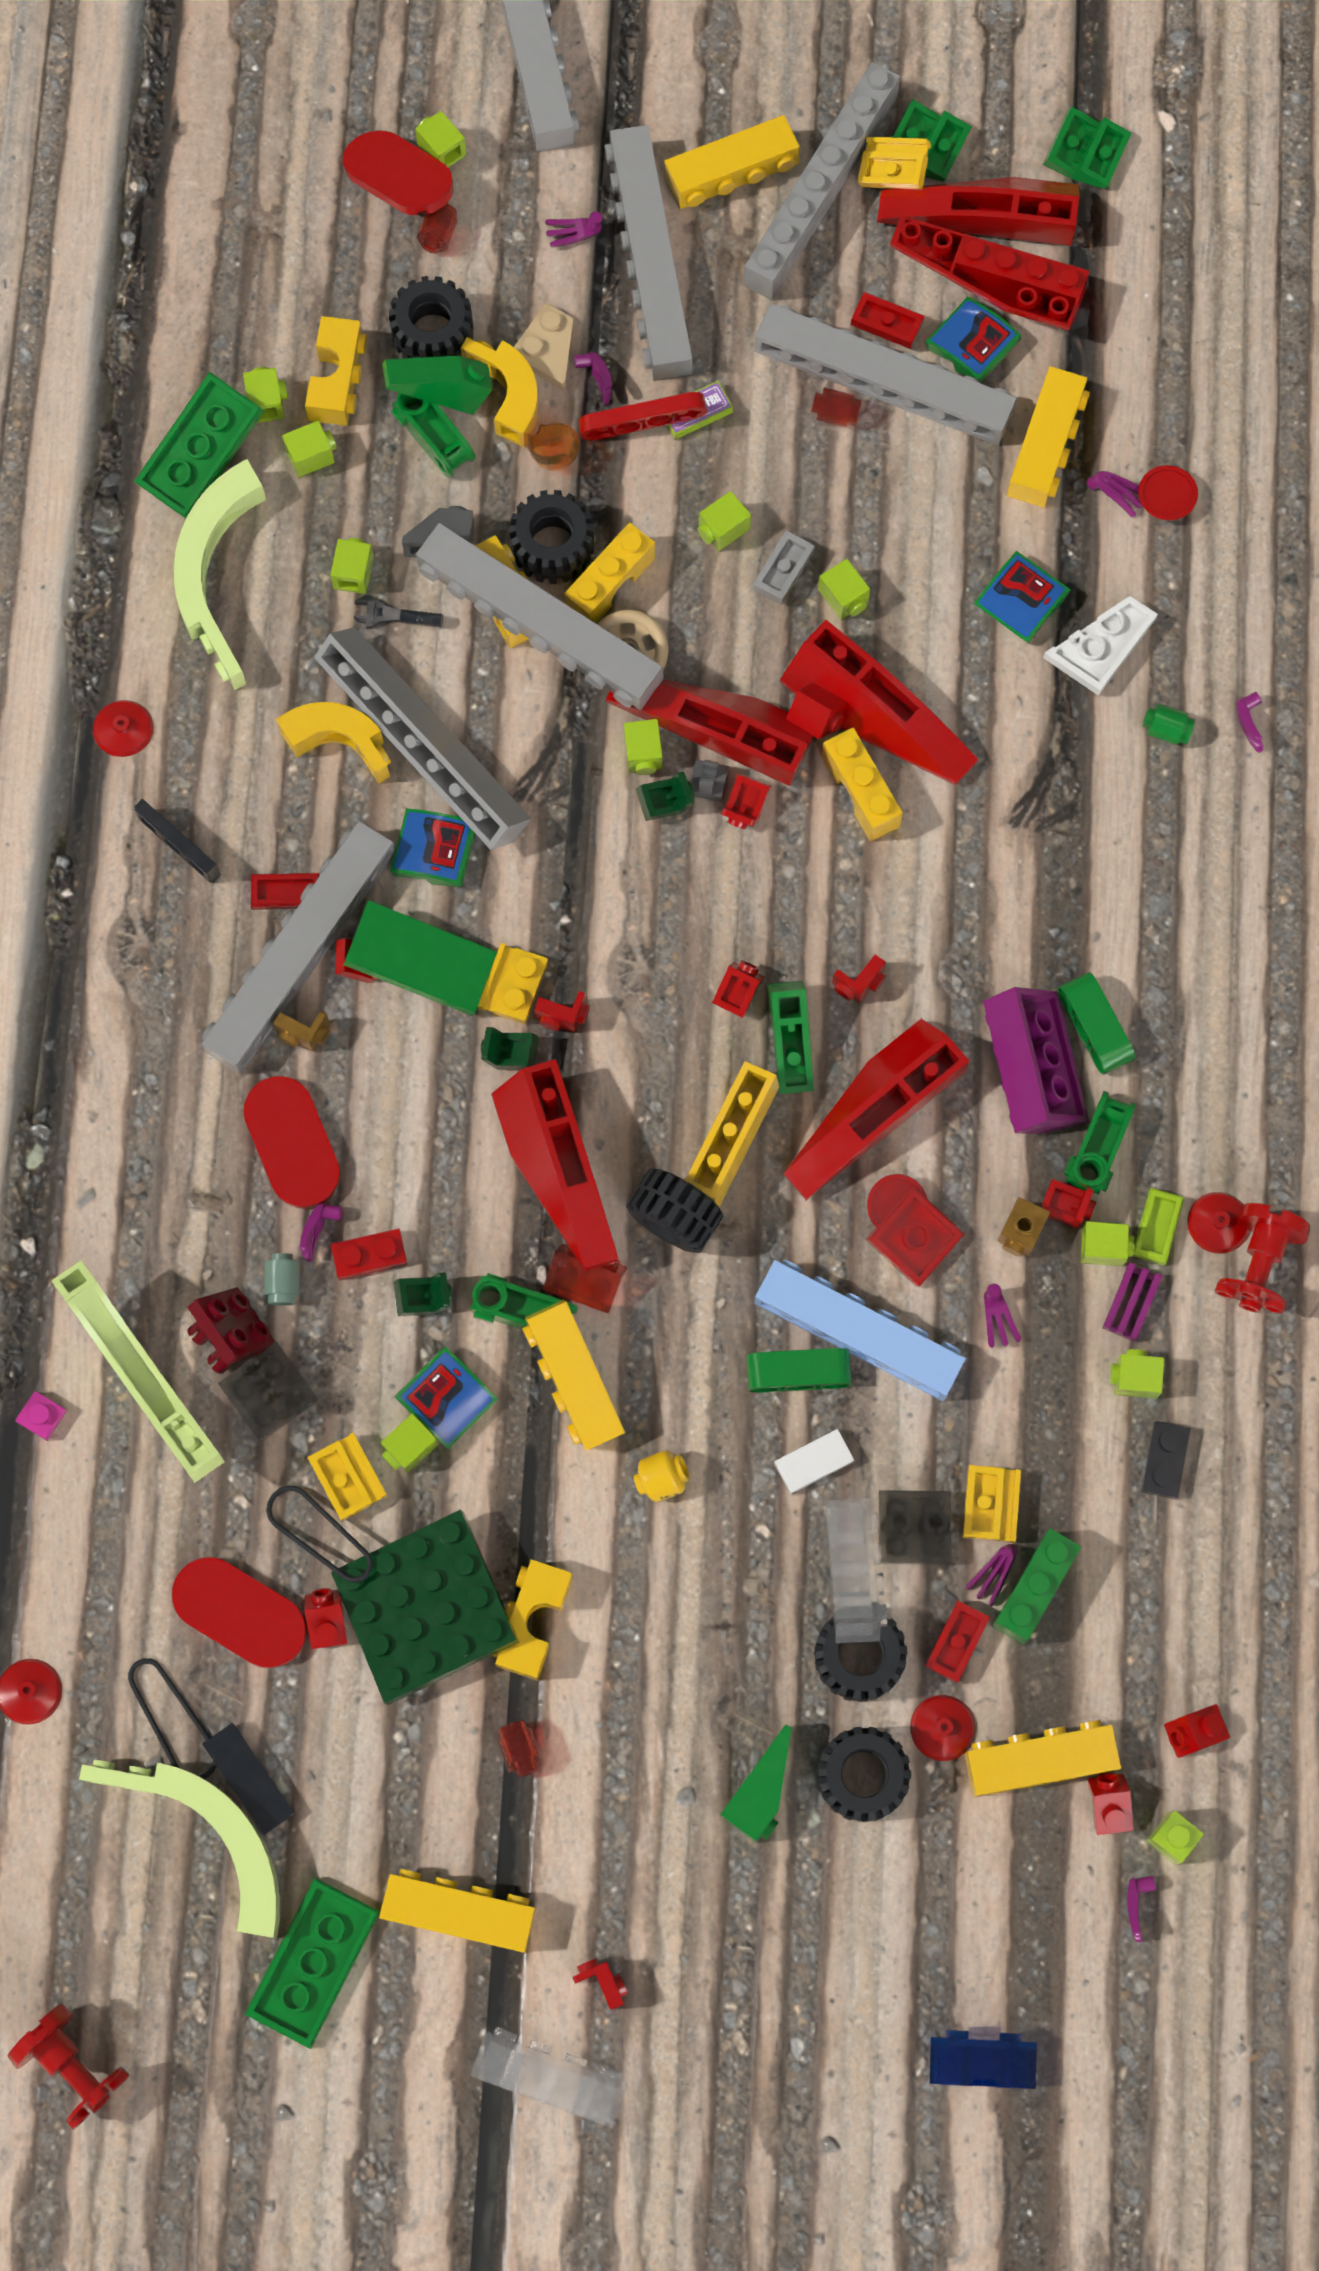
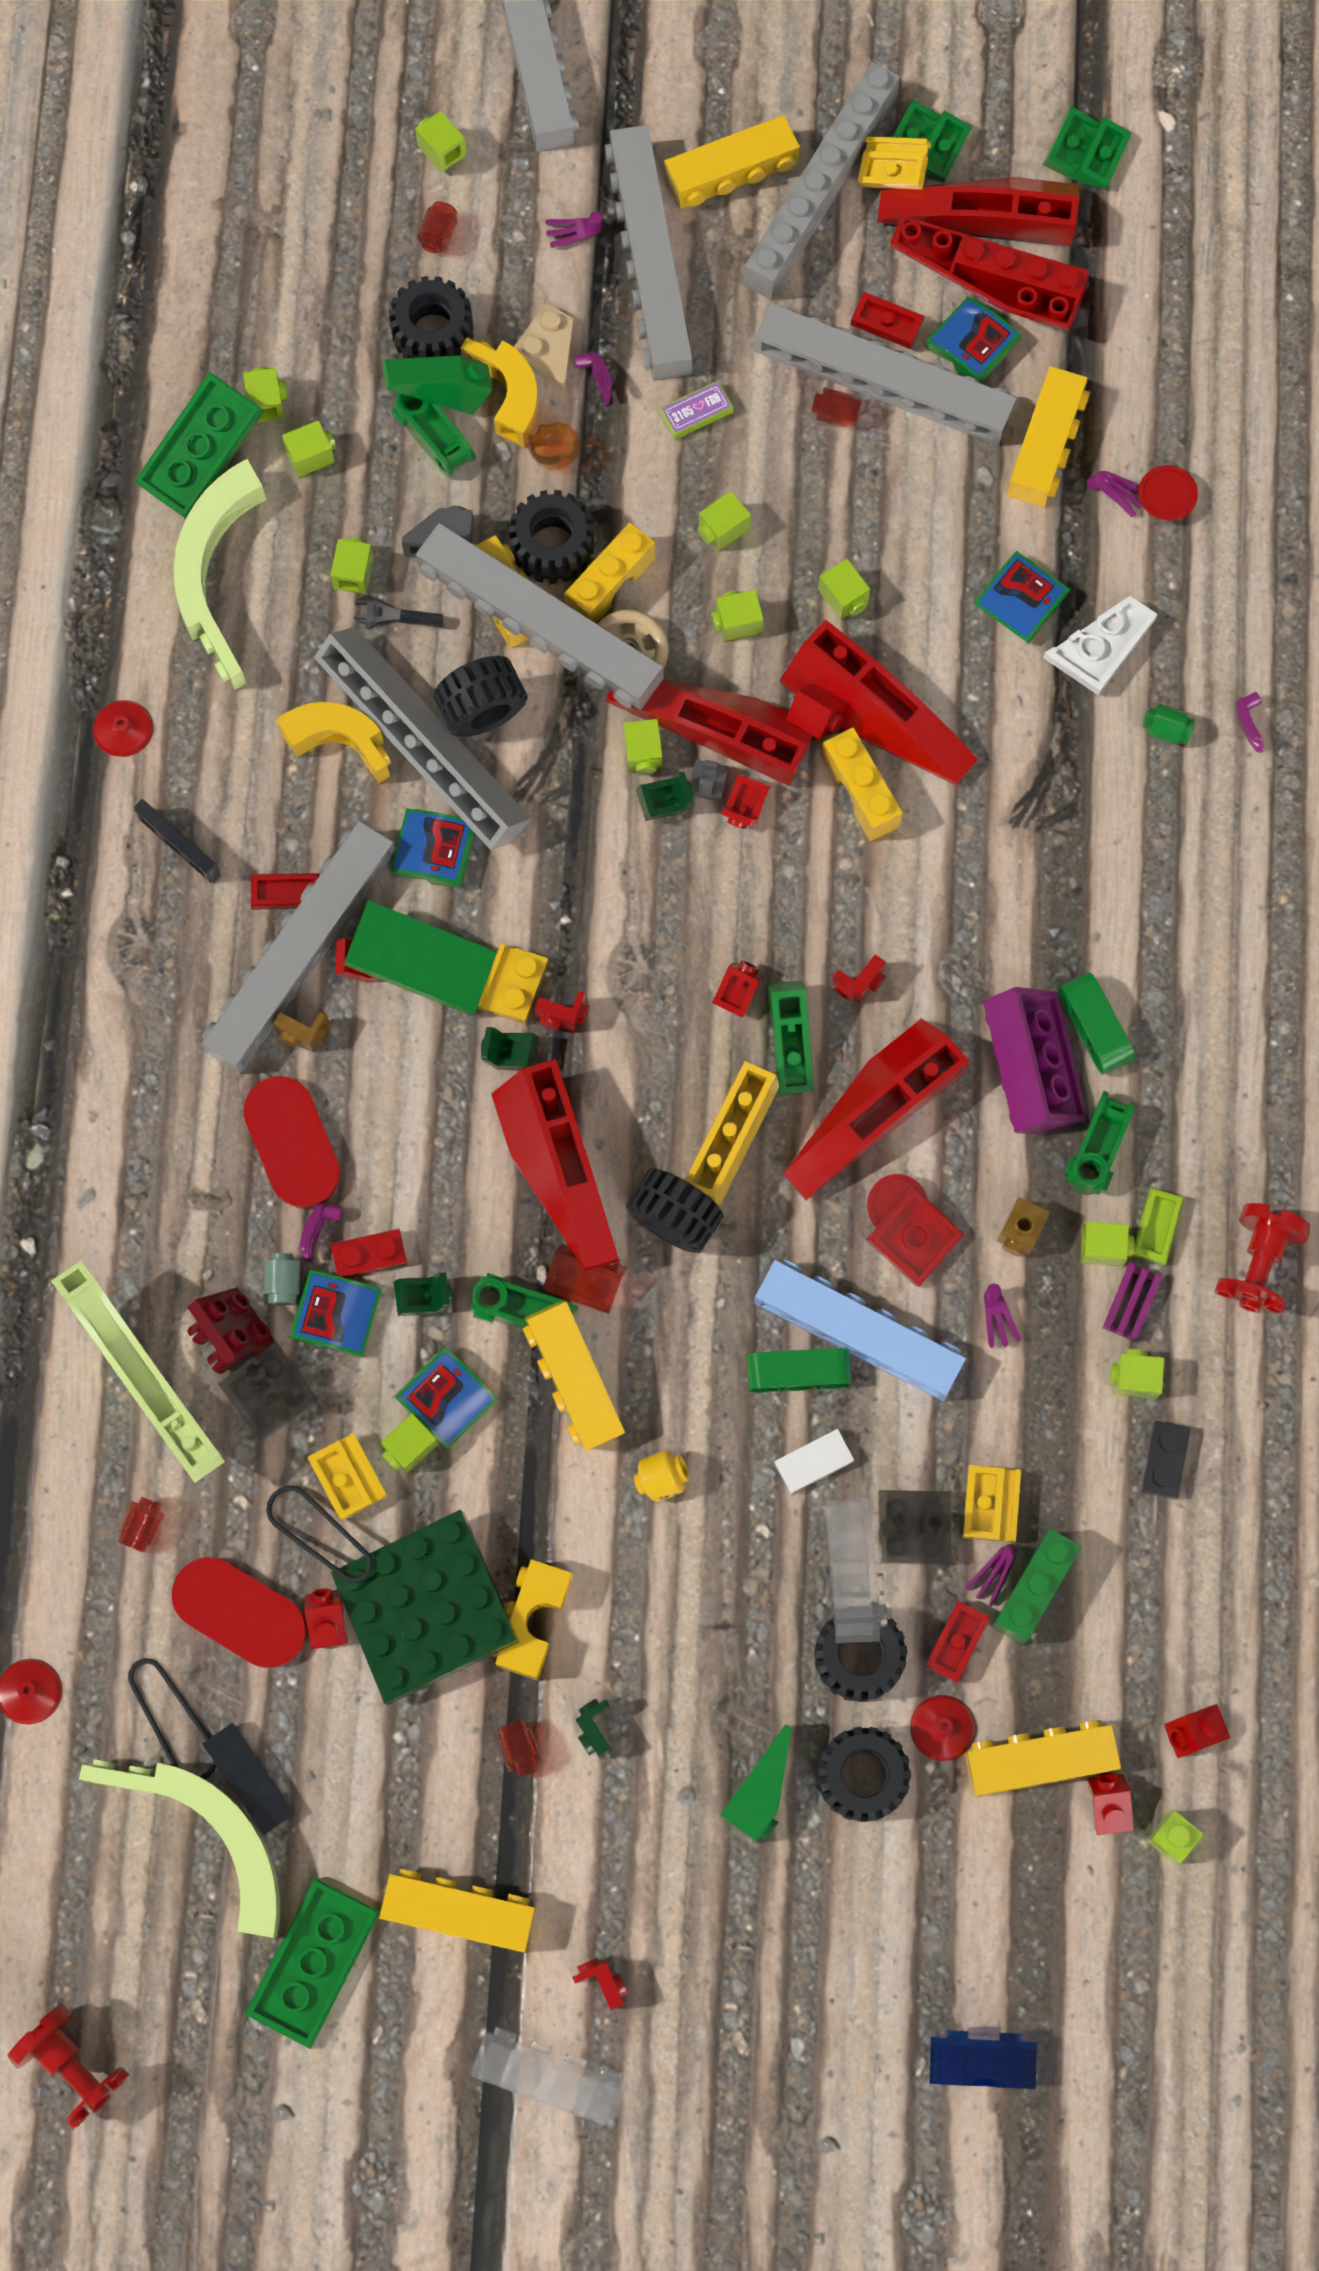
(41, 1416): dark pink plate -> none
(140, 1524): none -> clear red brick
(332, 397): yellow arch -> none
(335, 1313): none -> slope
(398, 172): red tile -> none
(480, 696): none -> black tyre
(592, 1738): none -> dark green bracket
(642, 416): red beam -> none
(738, 615): none -> lime brick
(783, 567): light grey plate -> none
(1068, 1203): red bracket -> none
(1136, 1887): magenta piece -> none
(1215, 1223): red piece -> none

